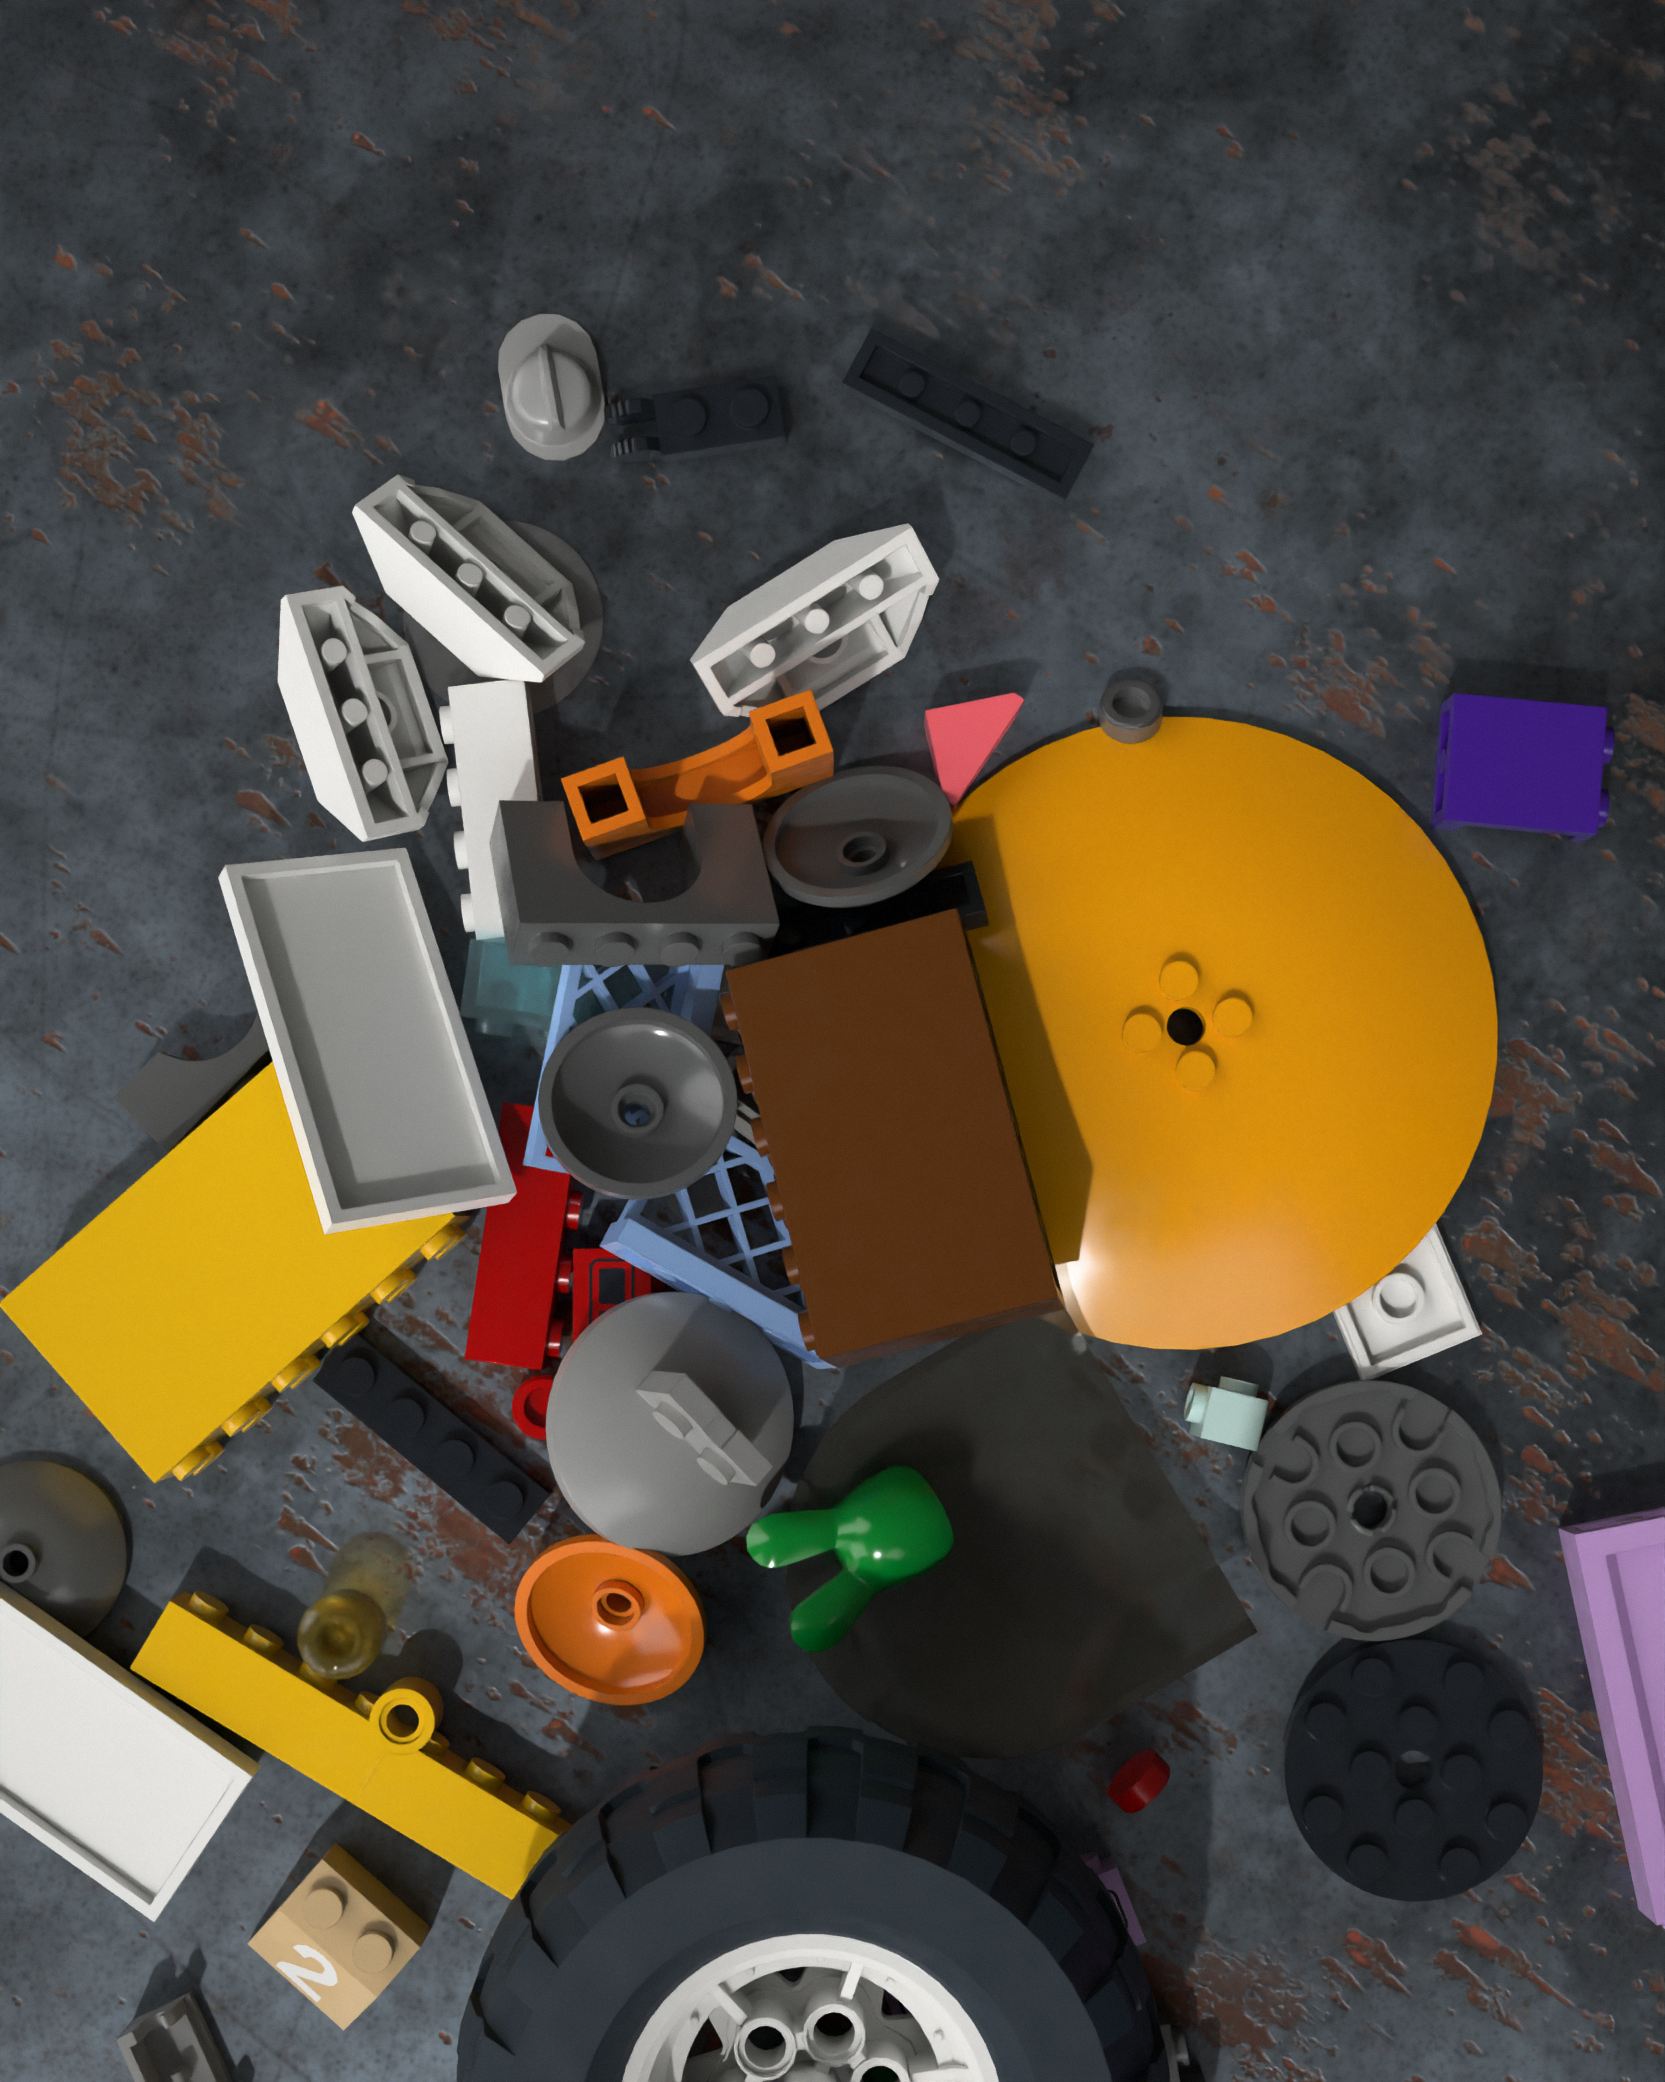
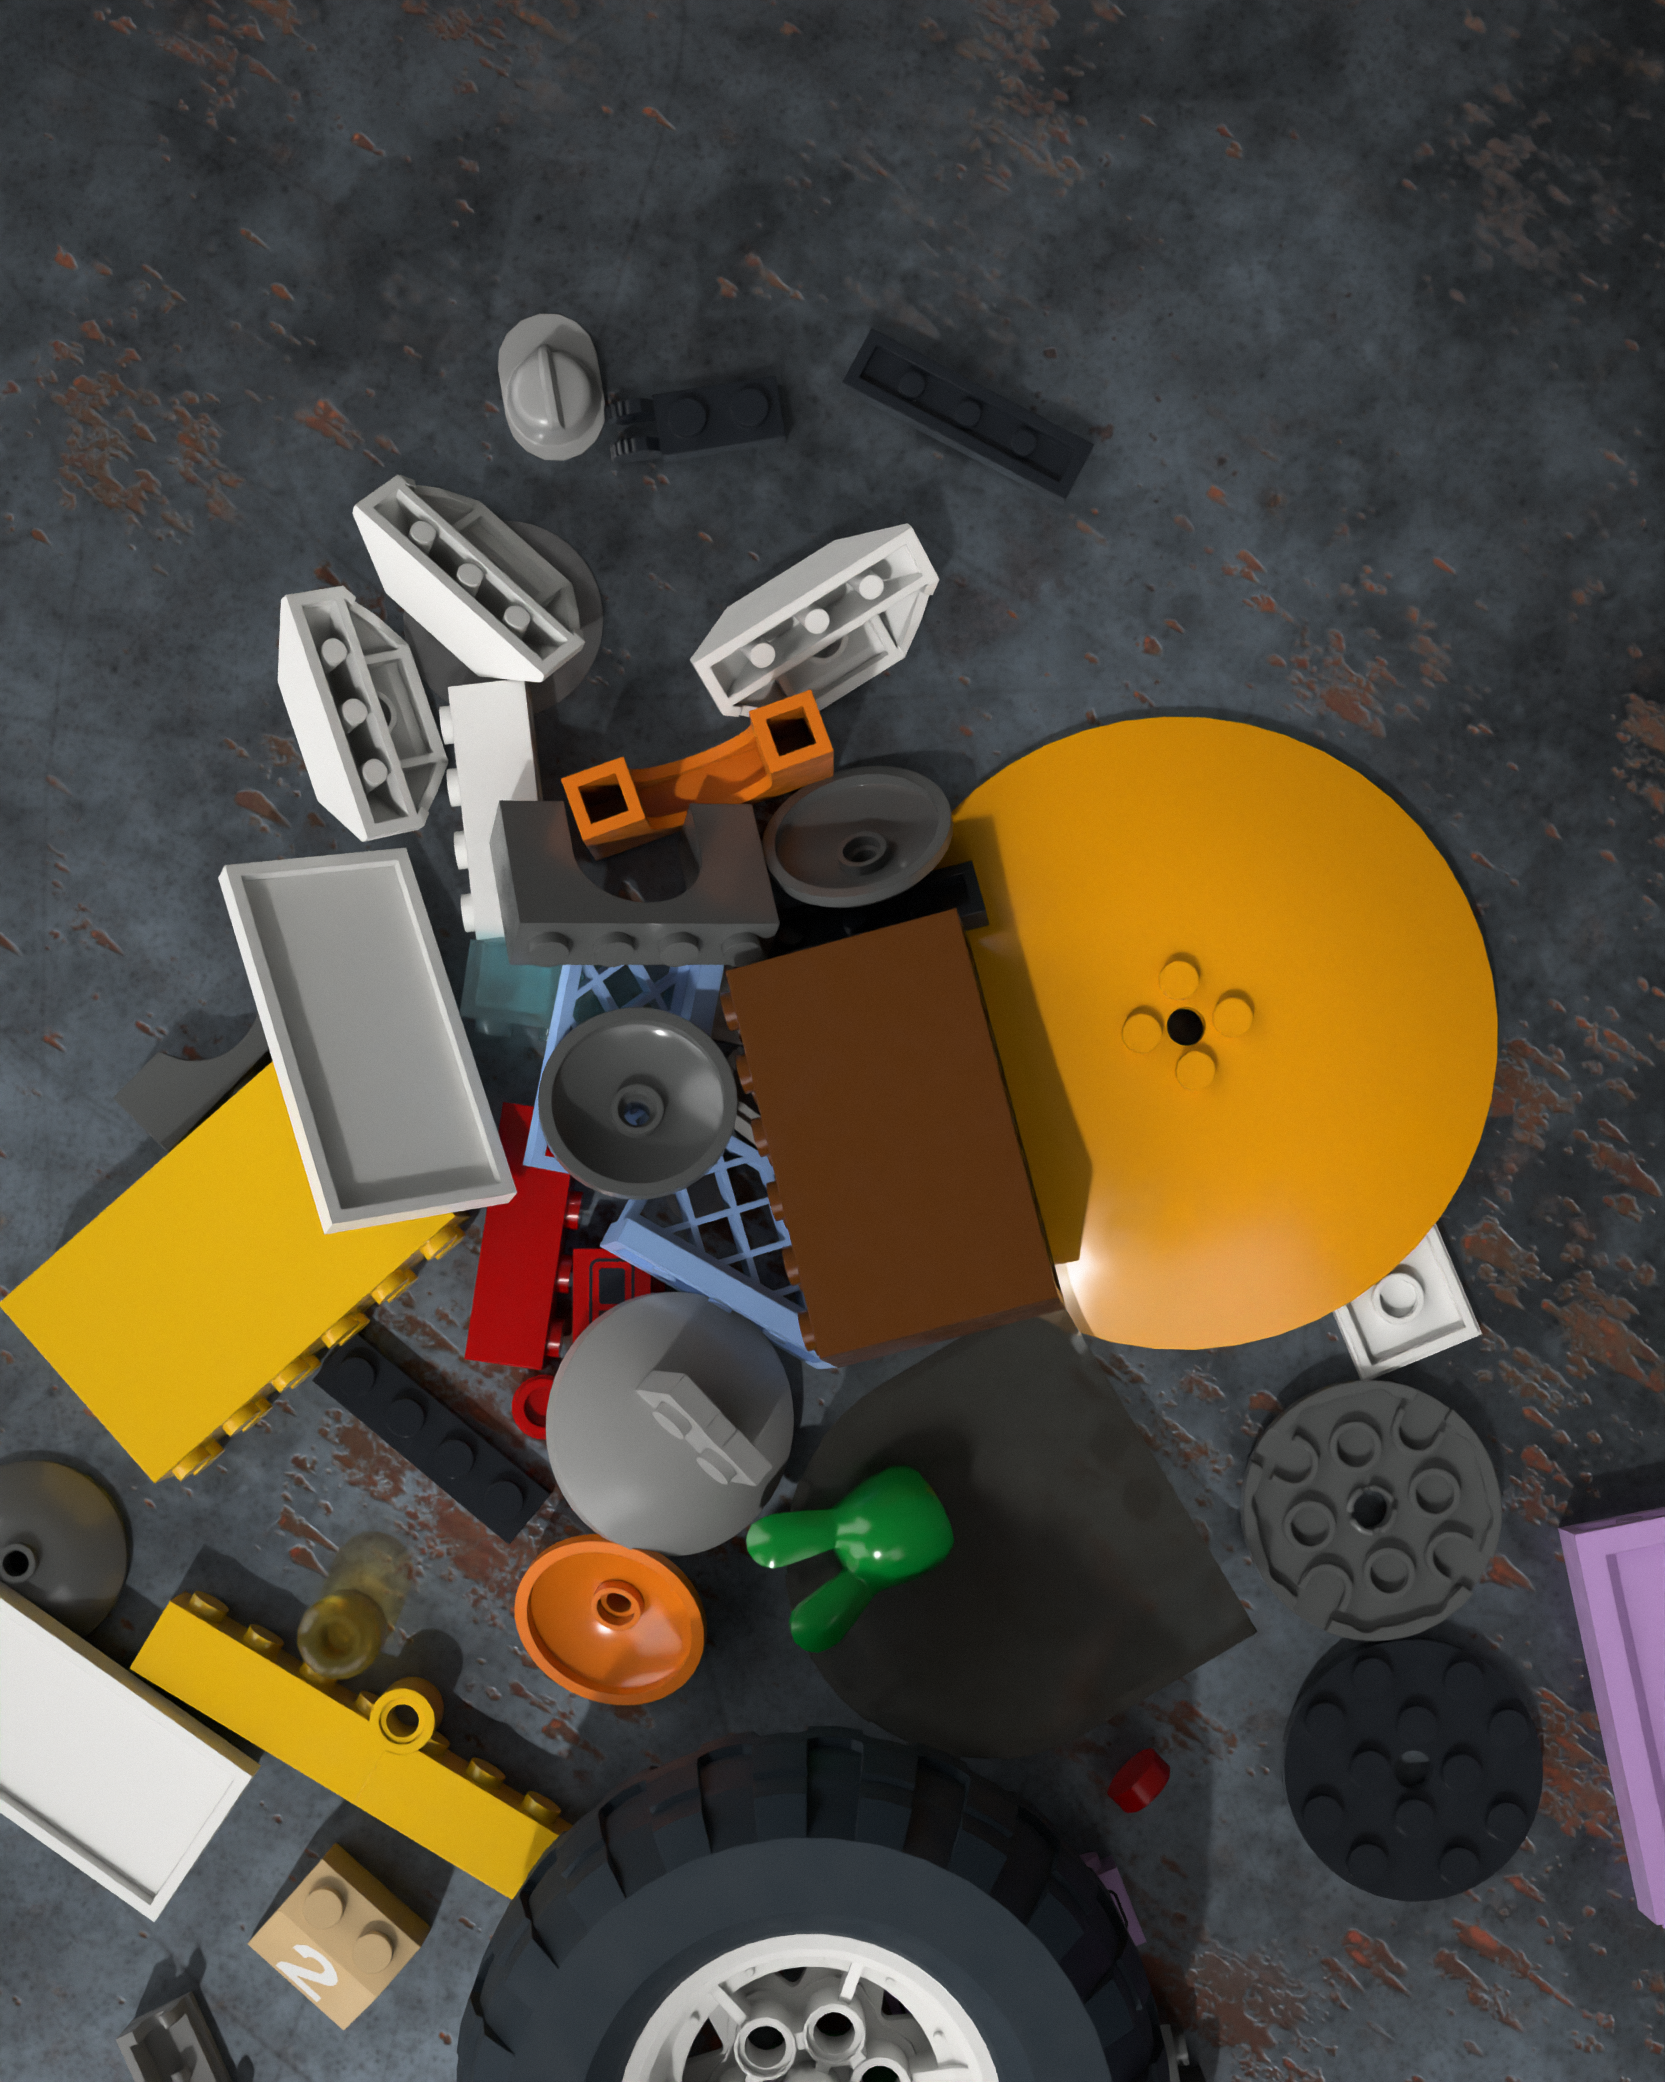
(965, 737): coral slope -> none
(1130, 711): flat silver tile -> none
(1226, 1413): light aqua plate -> none
(1521, 766): dark purple panel -> none

